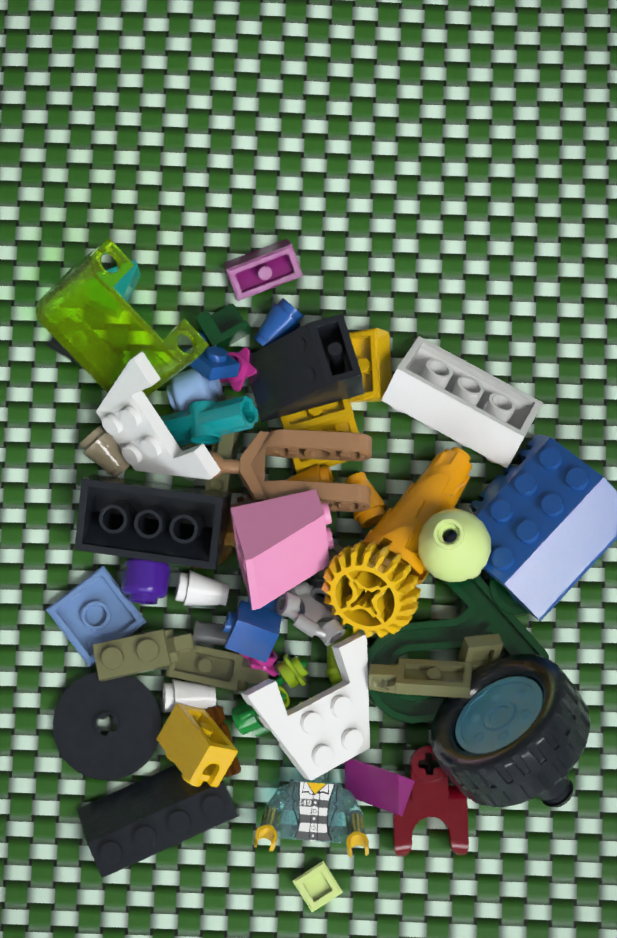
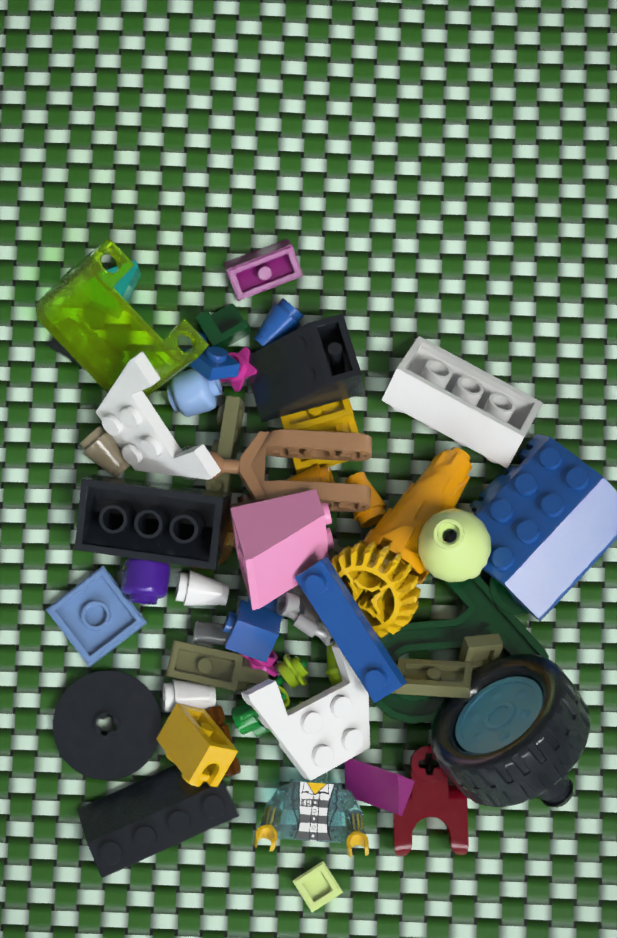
(140, 653): olive hinge -> none
(209, 420): teal piece -> none
(350, 630): none -> blue plate
(374, 360): yellow slope -> none

